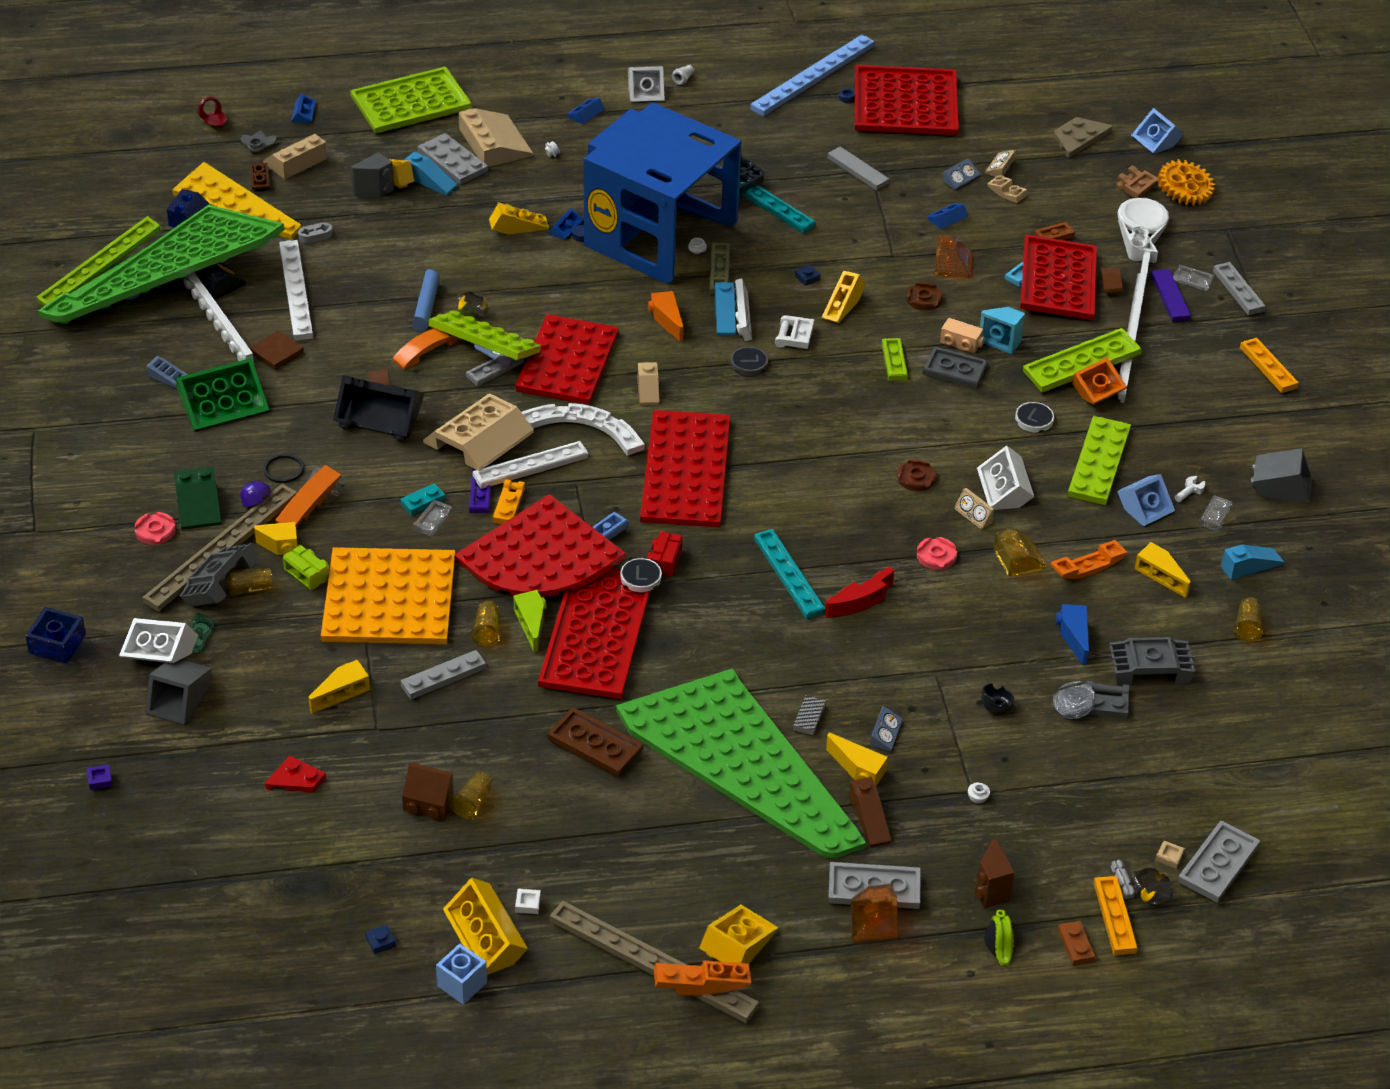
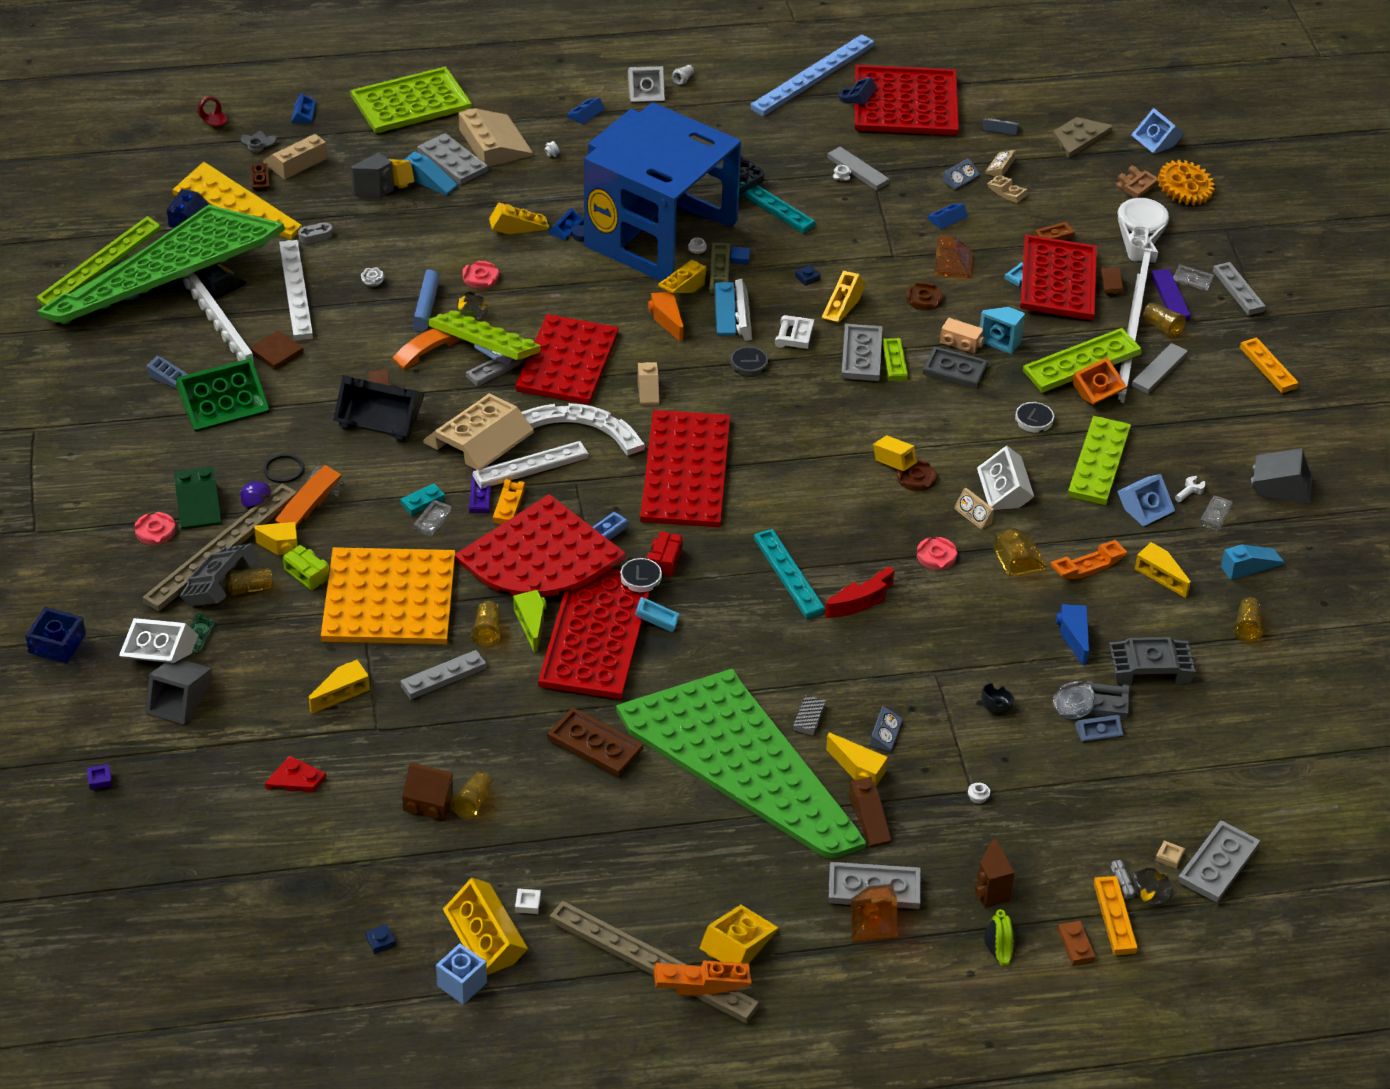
(372, 277): none -> white plate
(480, 275): none -> coral tile
(657, 614): none -> medium azure tile
(685, 279): none -> yellow slope
(740, 255): none -> blue tile
(842, 173): none -> white plate
(861, 352): none -> light grey plate
(862, 91): none -> dark blue slope
(895, 453): none -> yellow brick
(1000, 126): none -> sand blue slope
(1099, 728): none -> sand blue slope
(1159, 368): none -> light grey tile
(1165, 319): none -> clear yellow plant

